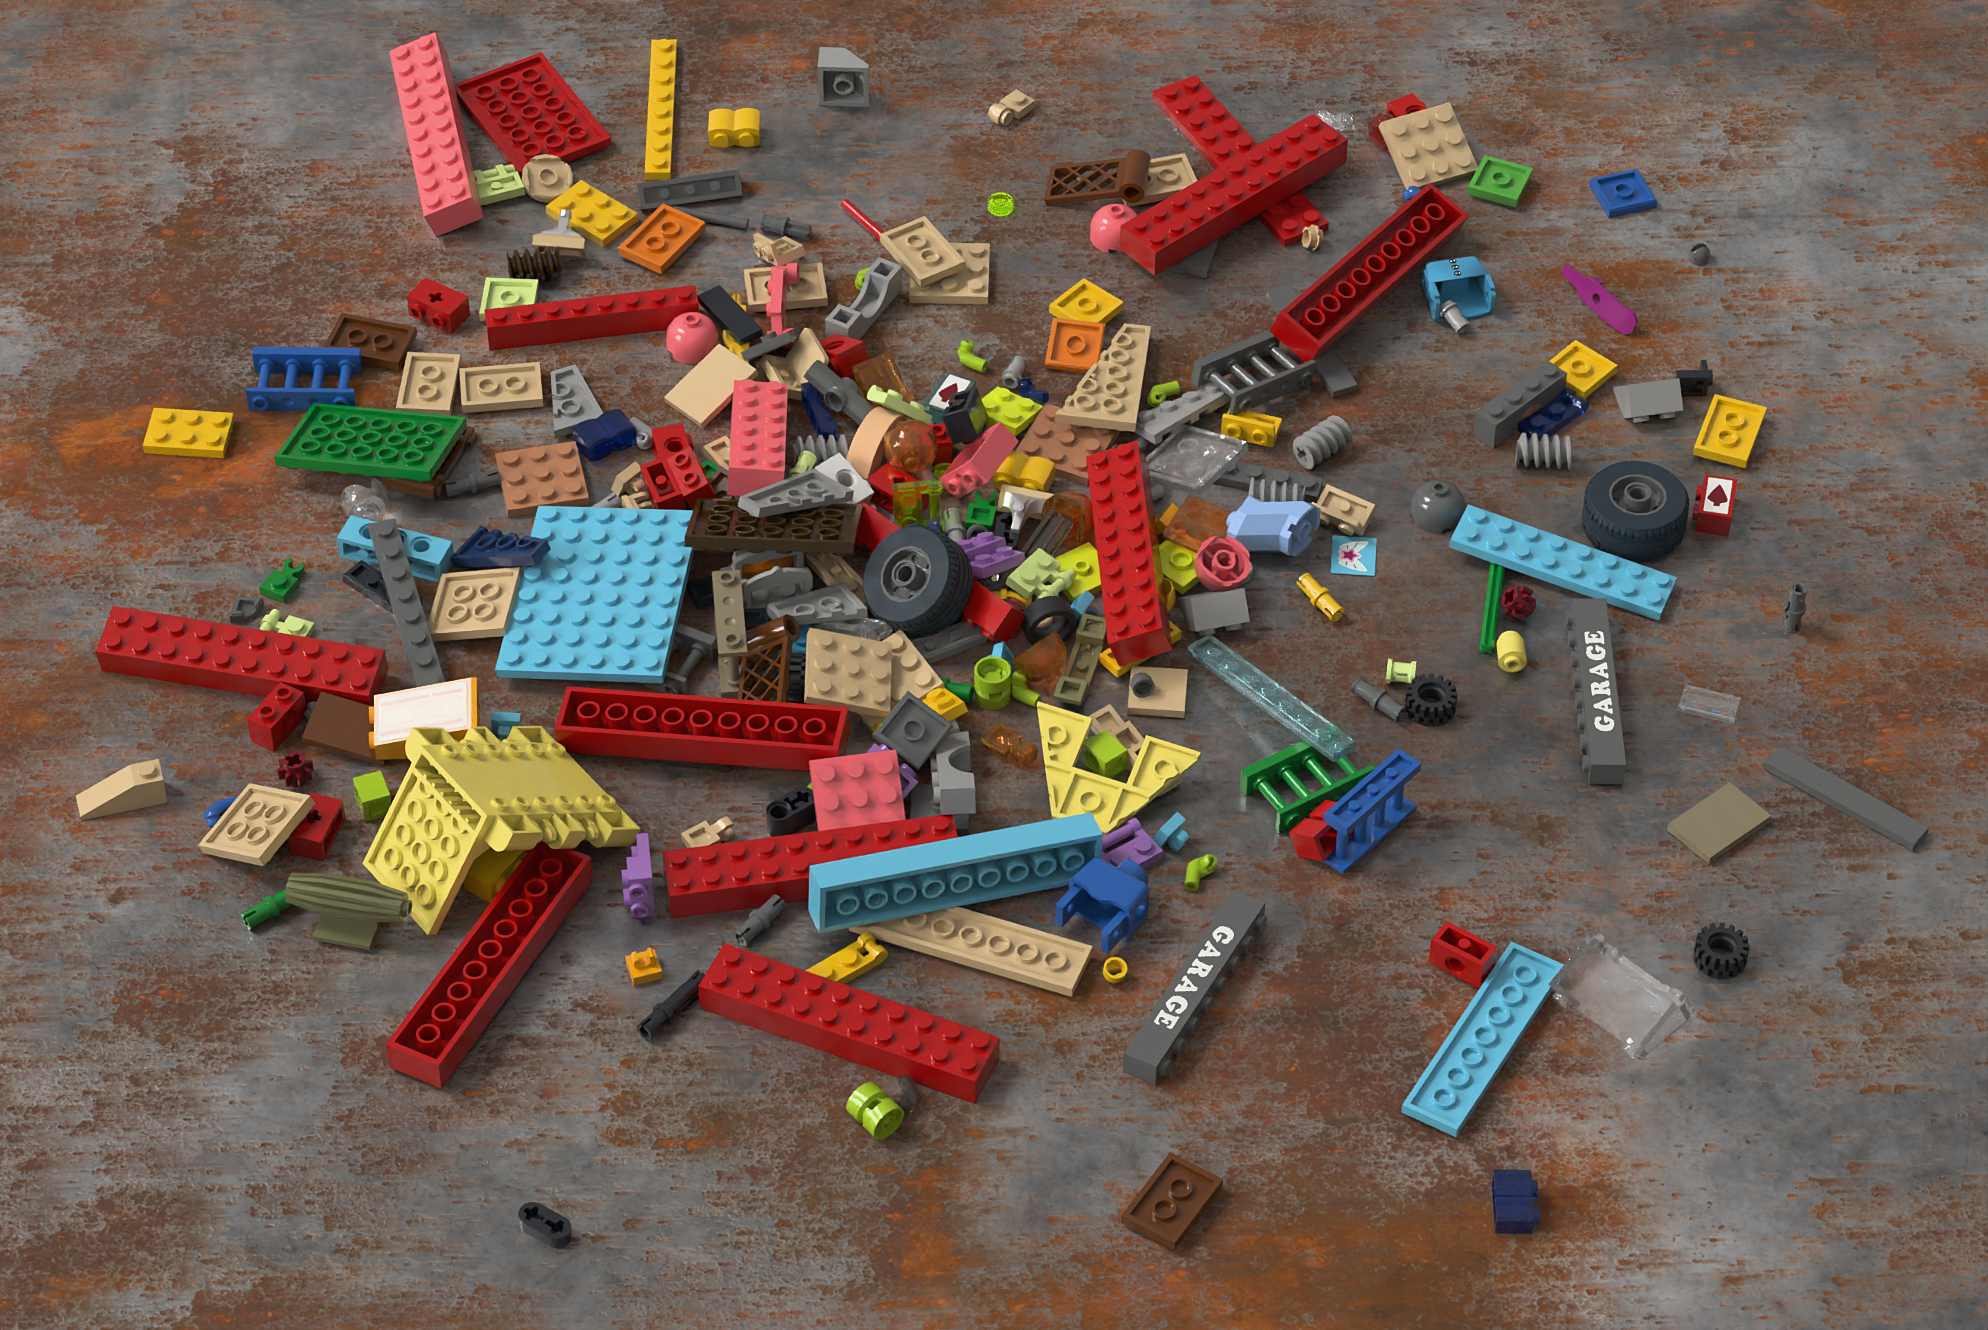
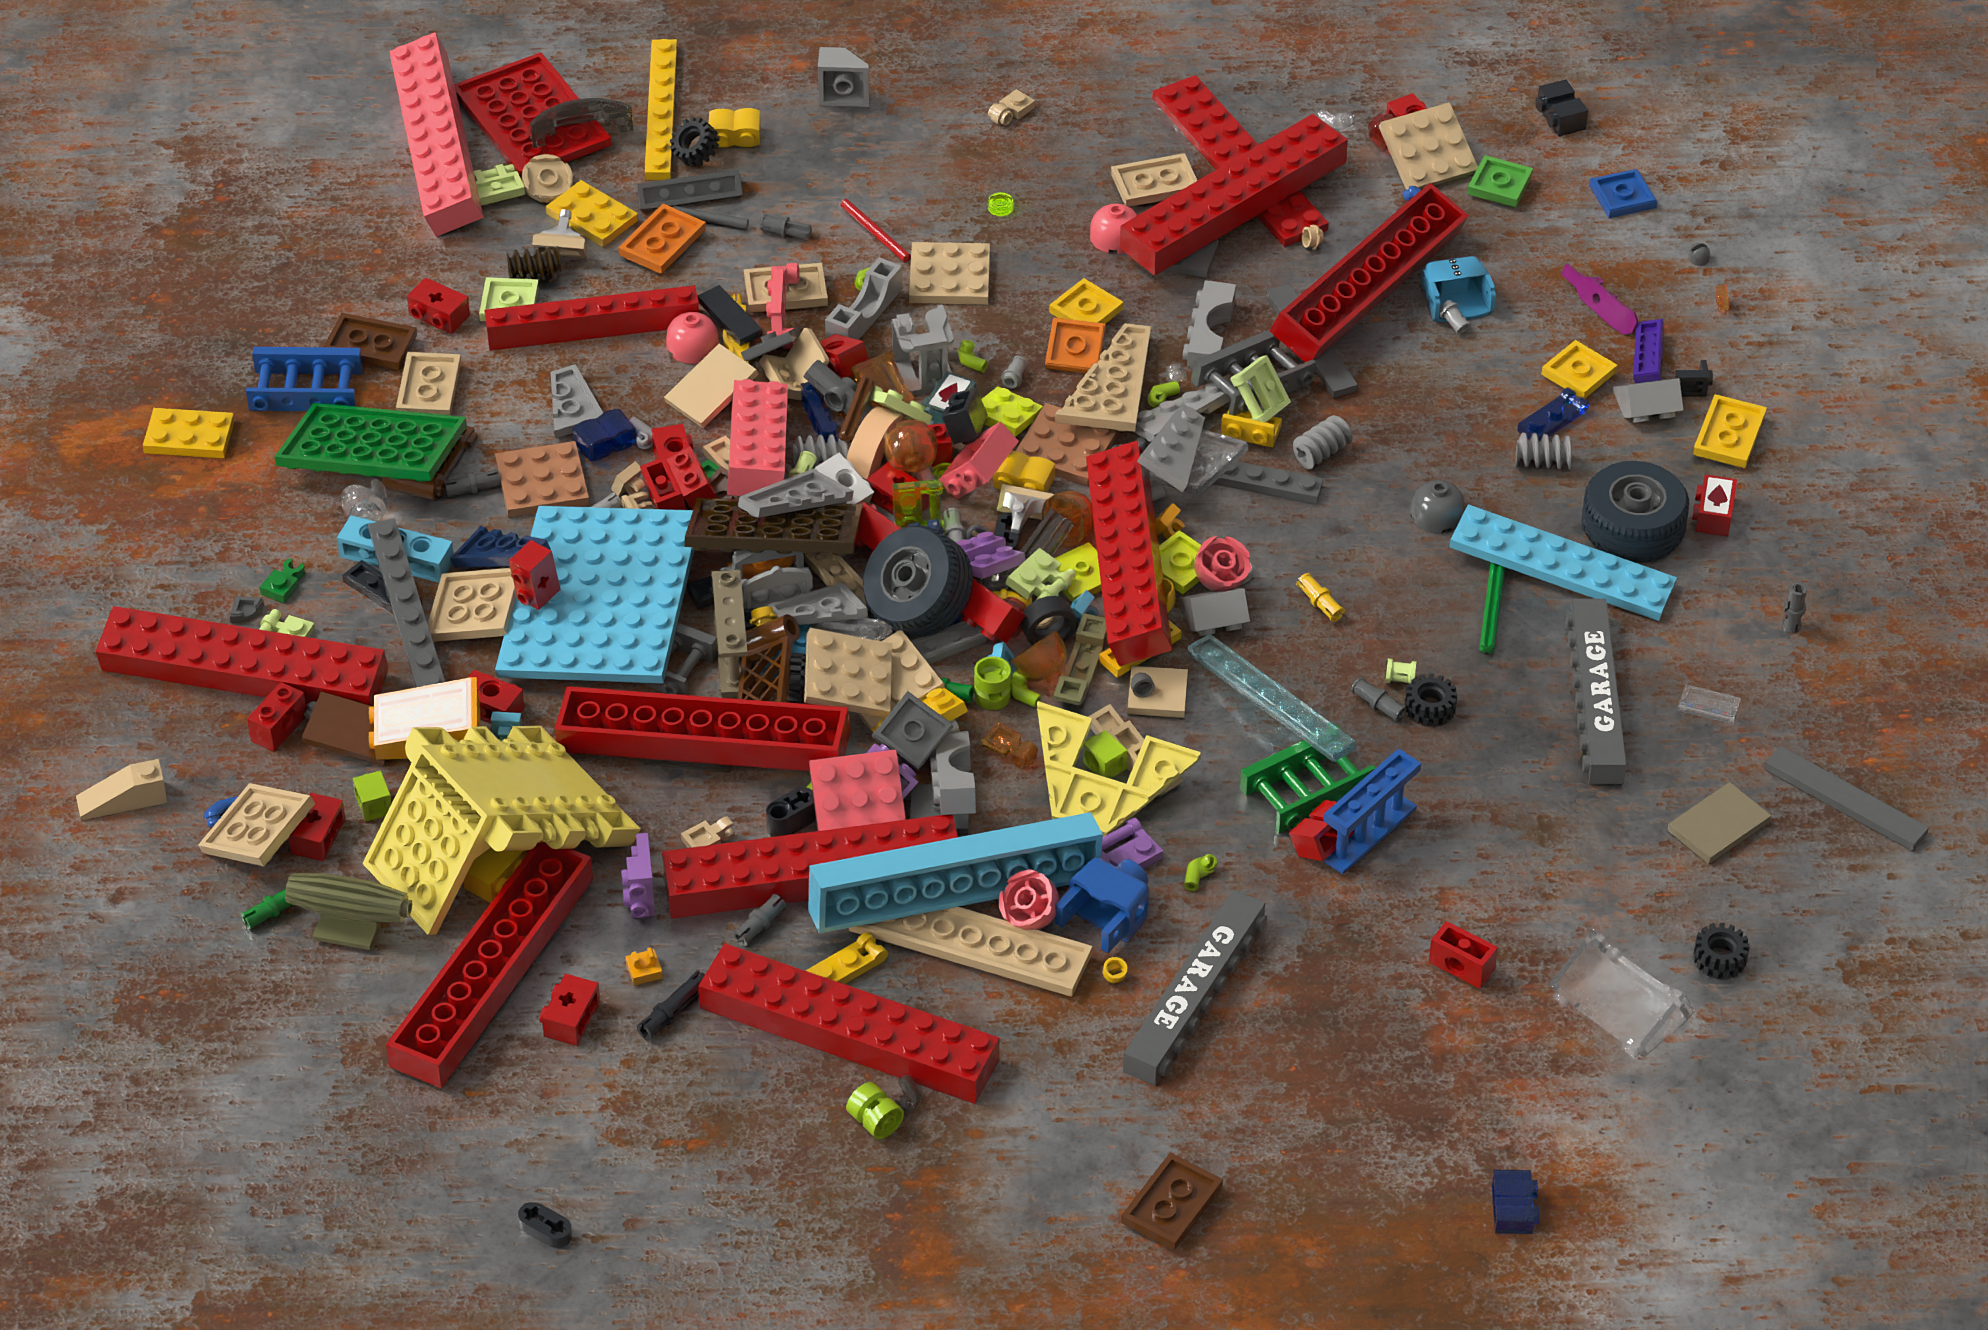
(295, 769): dark red gear -> none
(497, 696): none -> red brick
(501, 387): tan plate -> none
(534, 575): none -> red brick
(570, 1009): none -> red brick
(580, 111): none -> clear smoke windscreen
(704, 146): none -> black tyre
(762, 615): none -> yellow plate
(779, 251): tan bracket -> none
(856, 409): none -> reddish brown axle
(922, 251): tan plate -> none
(931, 348): none -> light grey animal
(982, 512): green plate -> none
(1029, 390): clear blue arm -> none
(1029, 900): none -> coral cylinder
(1129, 179): reddish brown piece -> none
(1171, 833): medium azure tile -> none
(1174, 447): none -> light grey wing
(1175, 373): none -> clear plate
(1196, 523): clear orange bracket -> none
(1214, 307): none -> light grey arch
(1267, 387): none -> yellowish green plate
(1273, 494): light grey piece -> none
(1274, 525): light blue brick -> none
(1345, 511): tan bracket -> none
(1353, 555): medium azure sticker -> none
(1482, 1040): medium azure plate -> none
(1499, 416): dark grey arch -> none
(1511, 651): light yellow brick -> none
(1518, 602): dark red gear -> none
(1561, 108): none -> black brick
(1648, 351): none -> dark purple plate
(1722, 297): none -> clear orange tile

